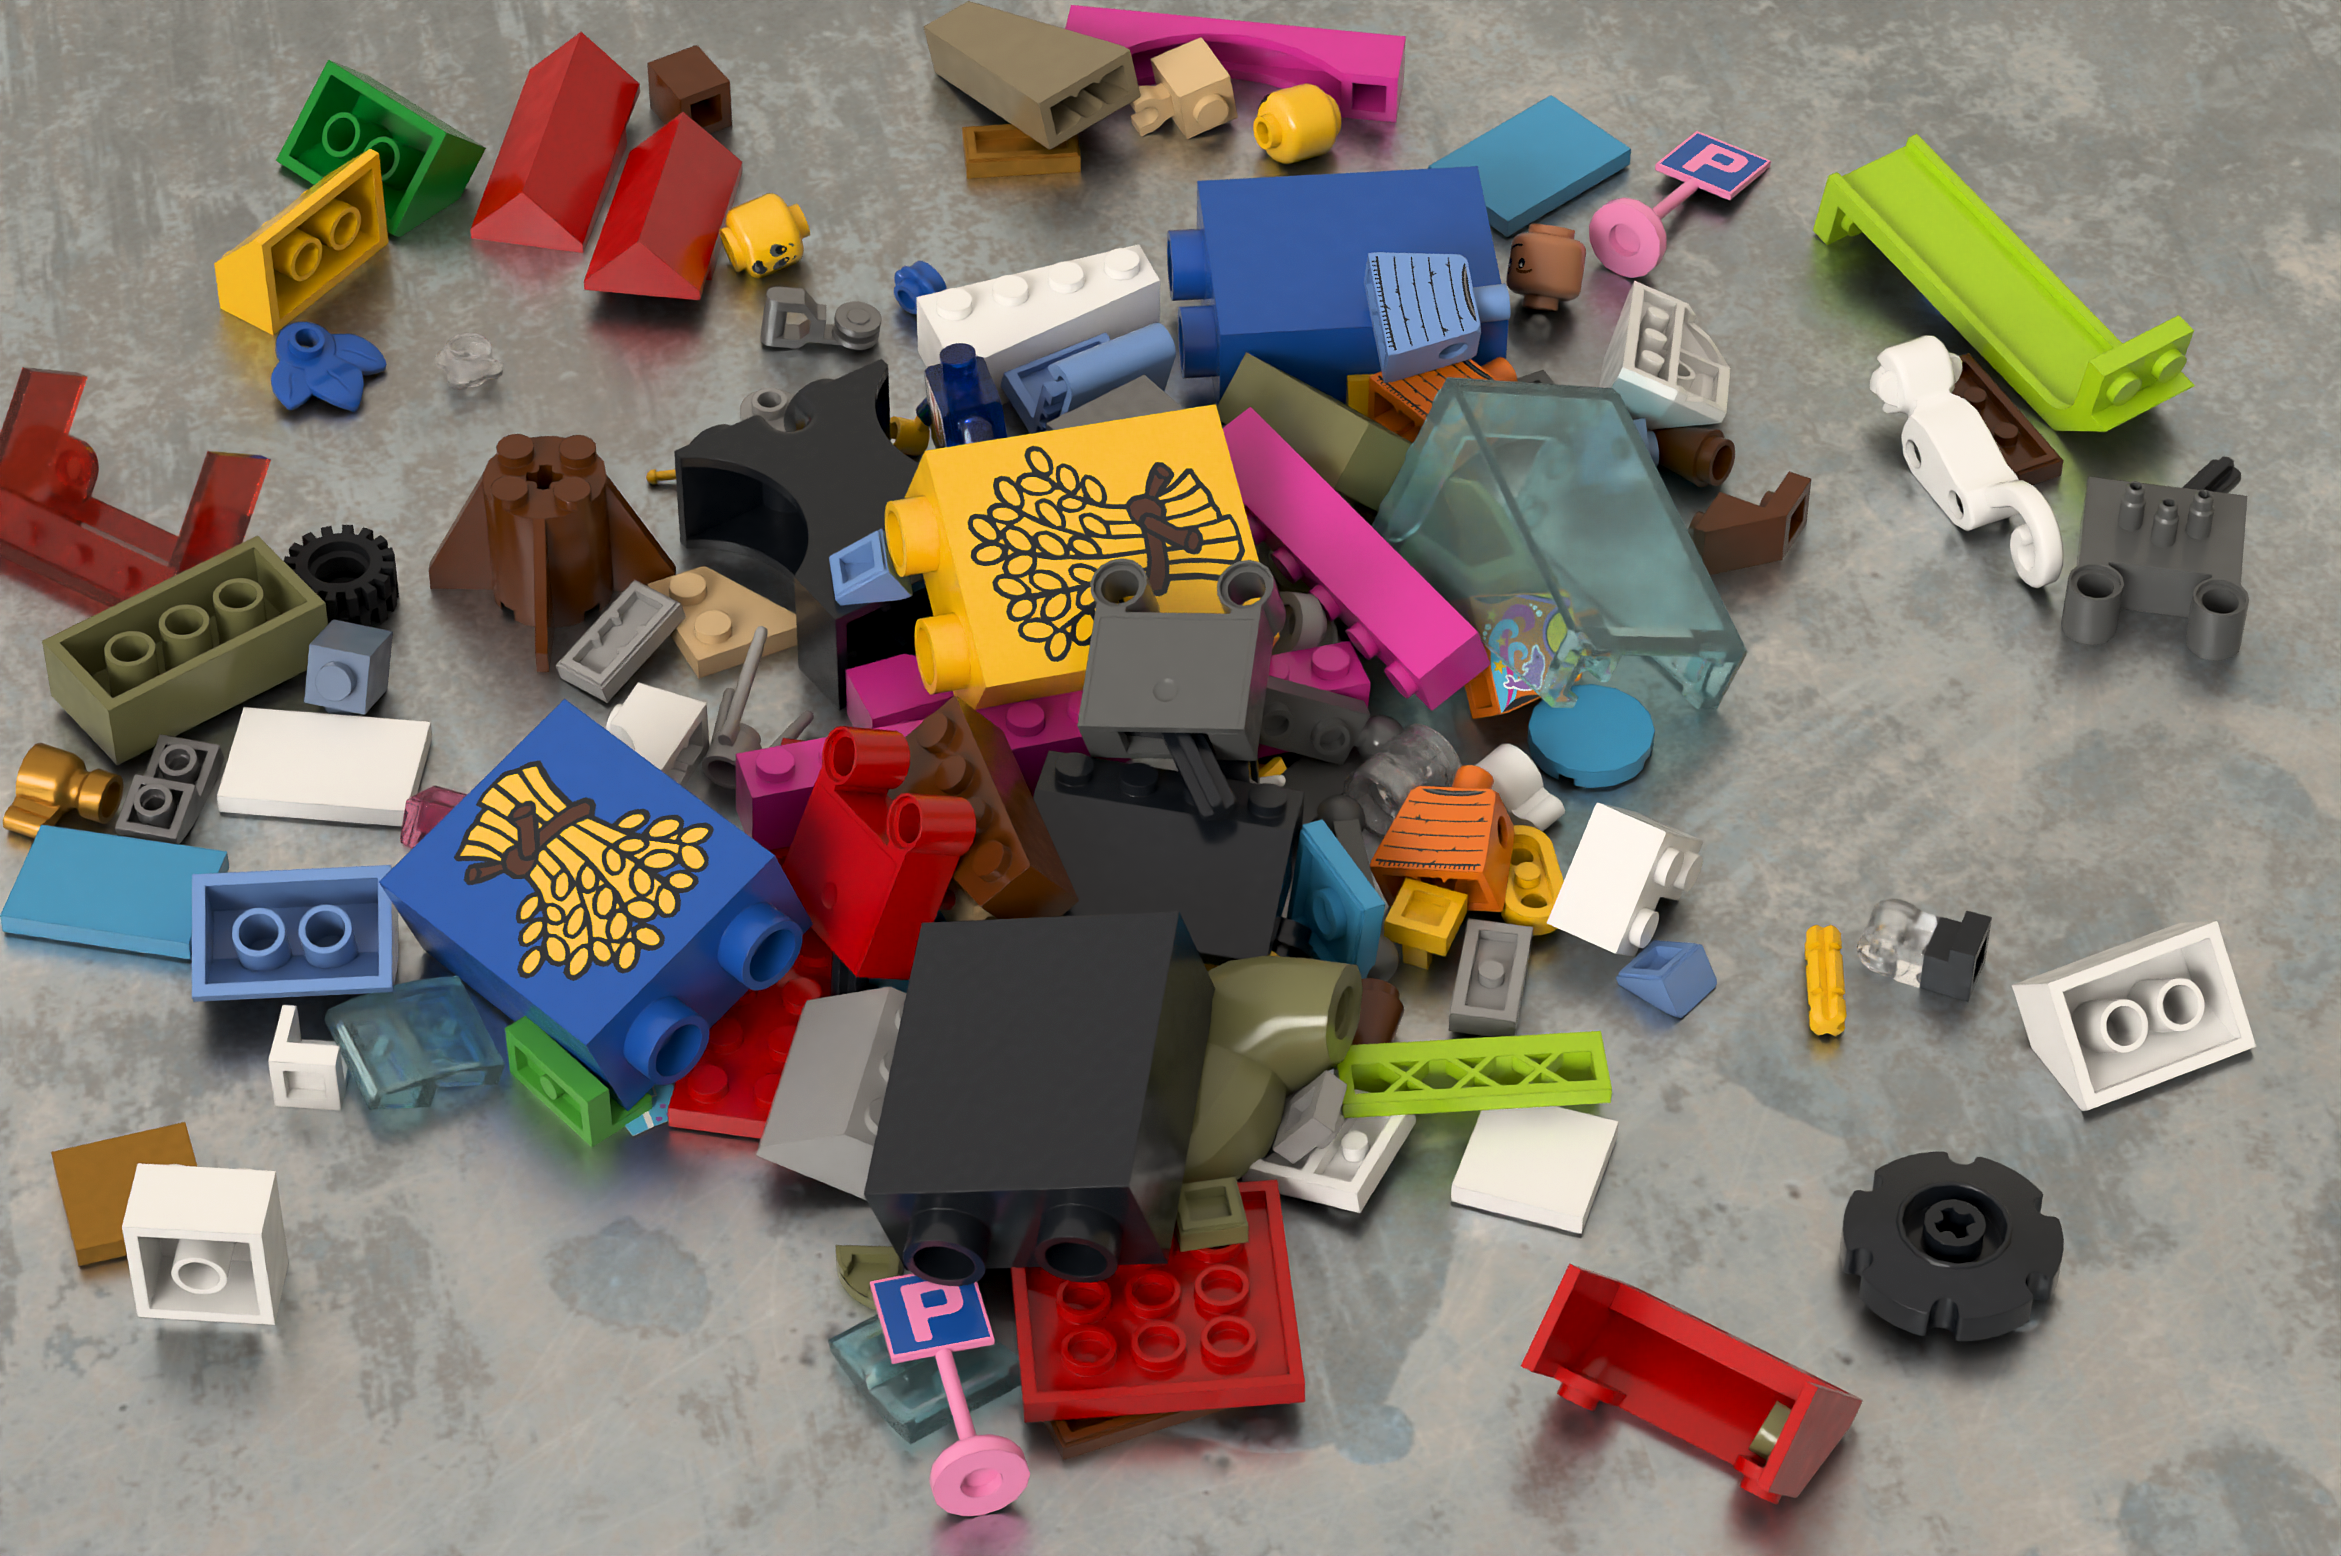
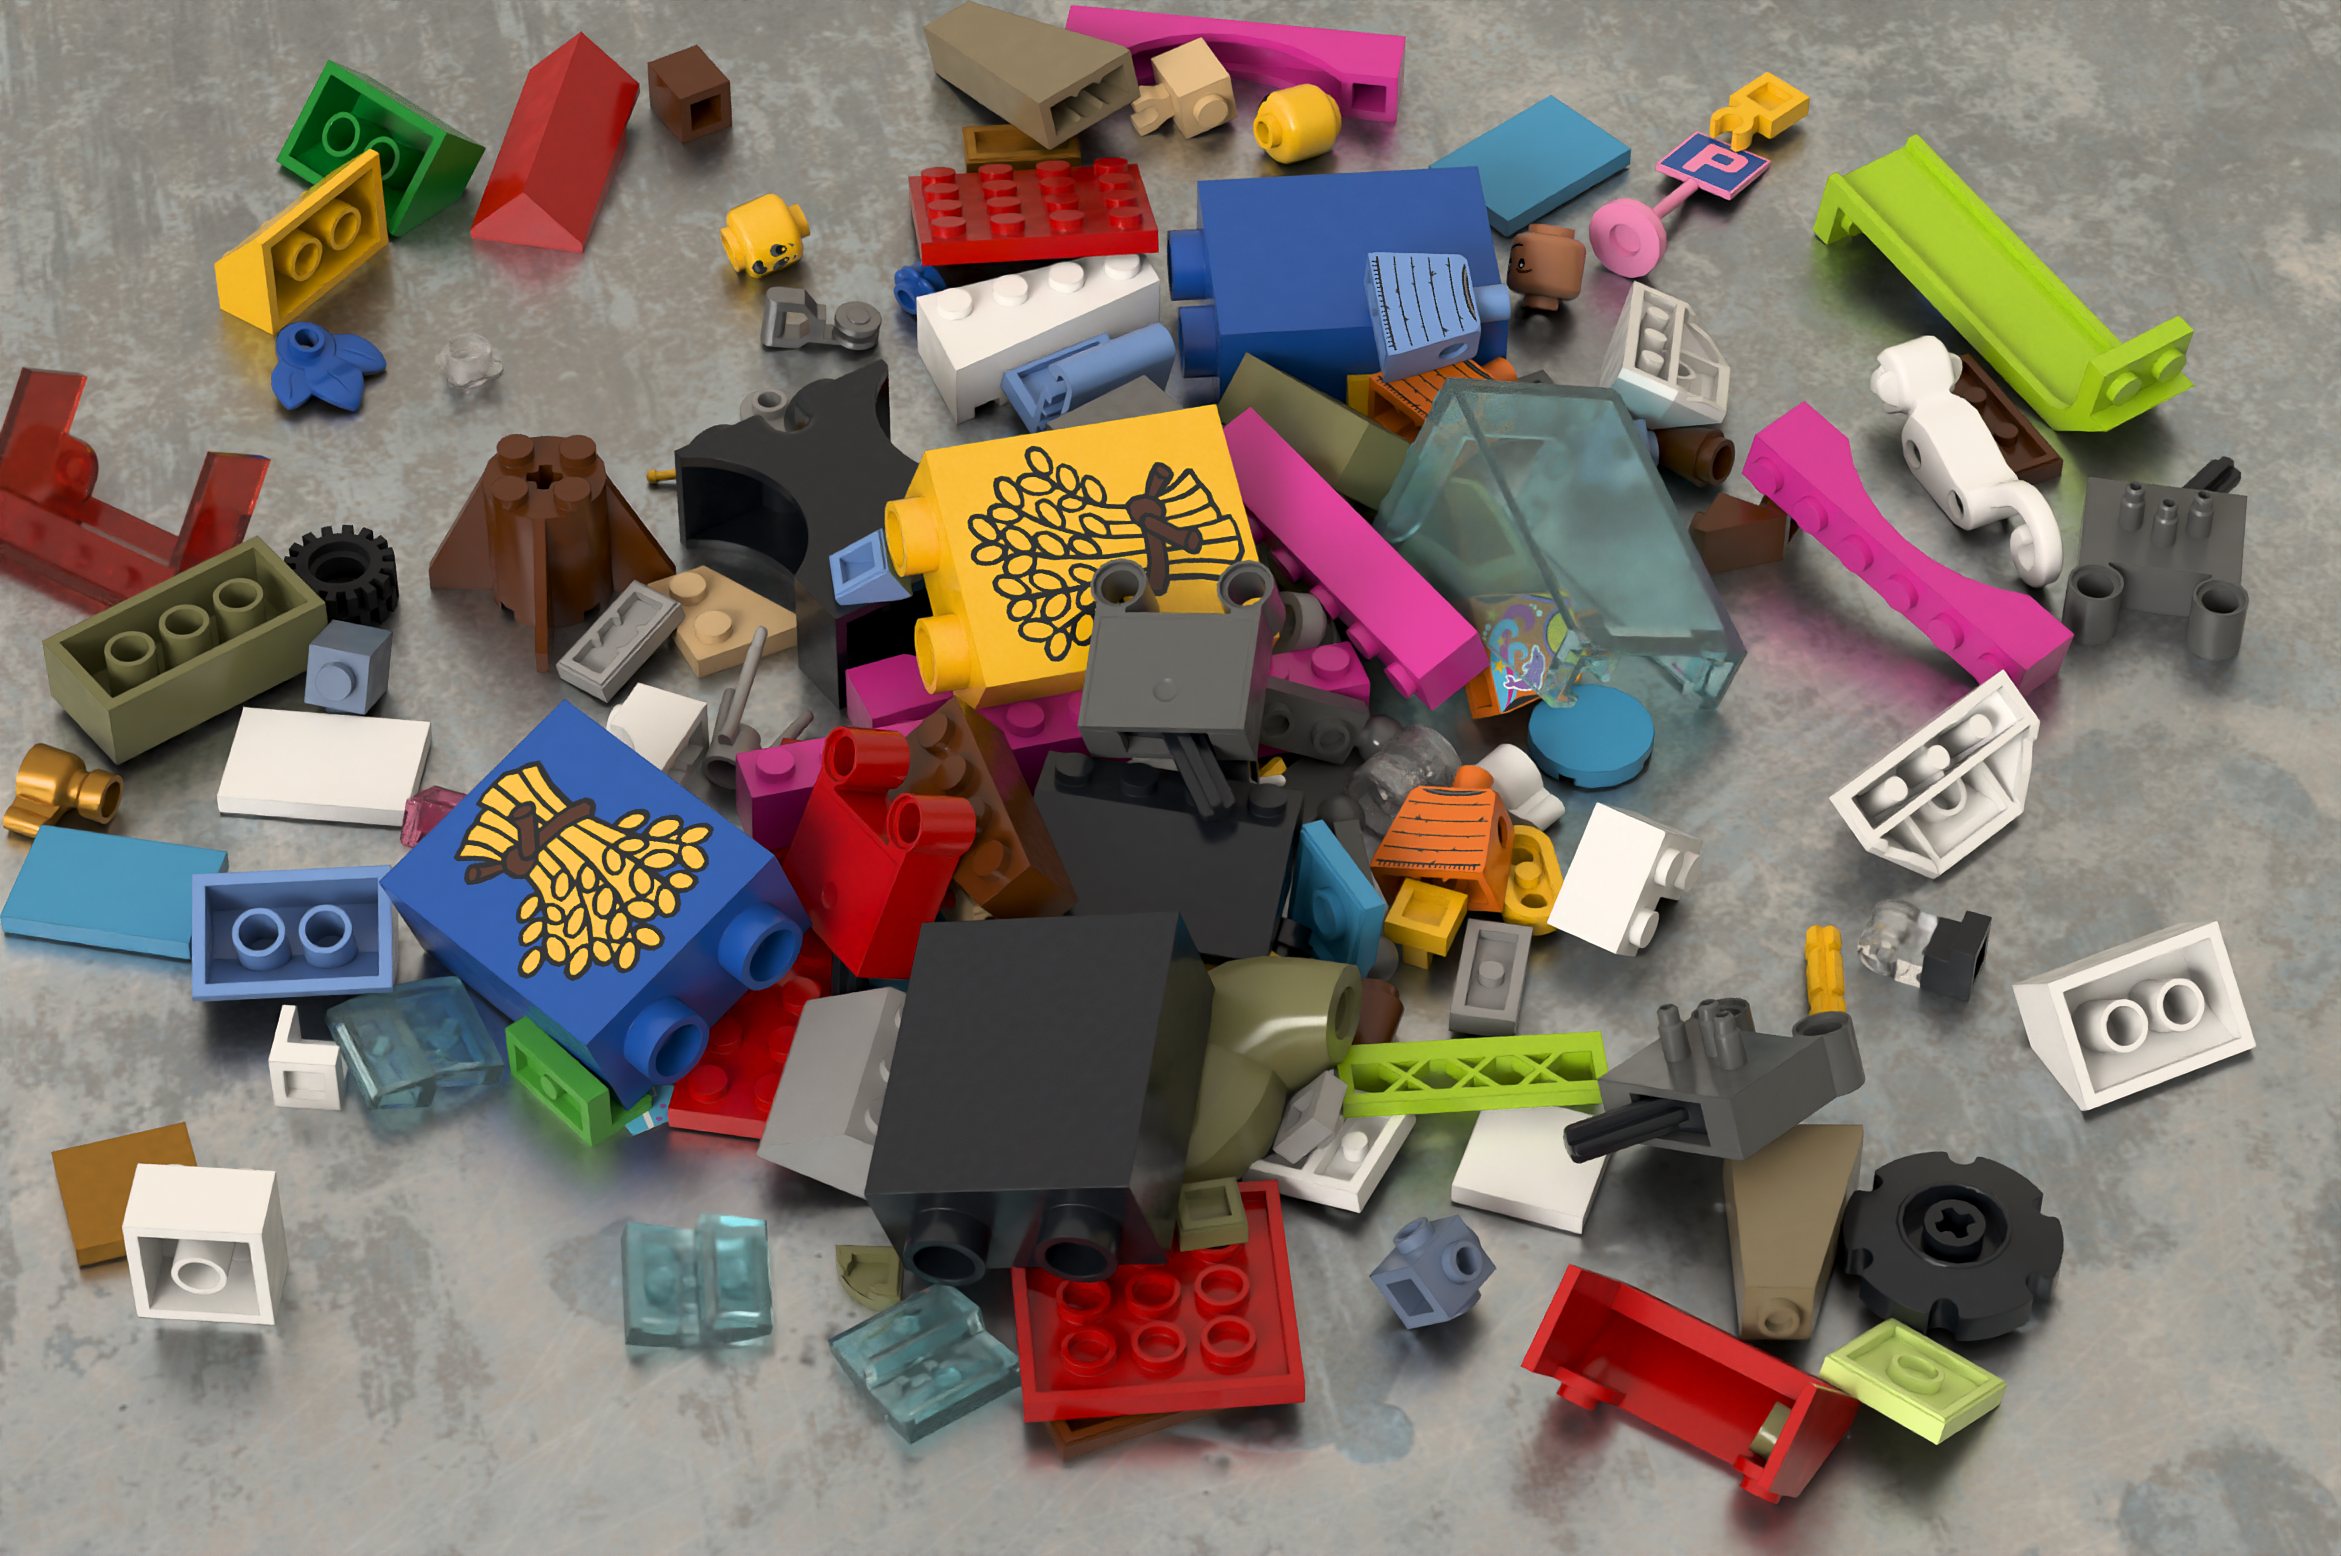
(172, 791): flat silver slope -> none
(667, 215): red slope -> none
(696, 1282): none -> clear light blue slope
(935, 1320): bright pink piece -> none
(957, 408): clear blue torso -> none
(1031, 212): none -> red plate
(1433, 1271): none -> sand blue brick
(1670, 976): medium blue slope -> none
(1720, 1083): none -> dark grey piece
(1762, 107): none -> yellow plate
(1788, 1225): none -> dark tan slope
(1812, 477): none -> dark pink arch
(1913, 1380): none -> yellowish green tile
(1946, 781): none -> white wedge

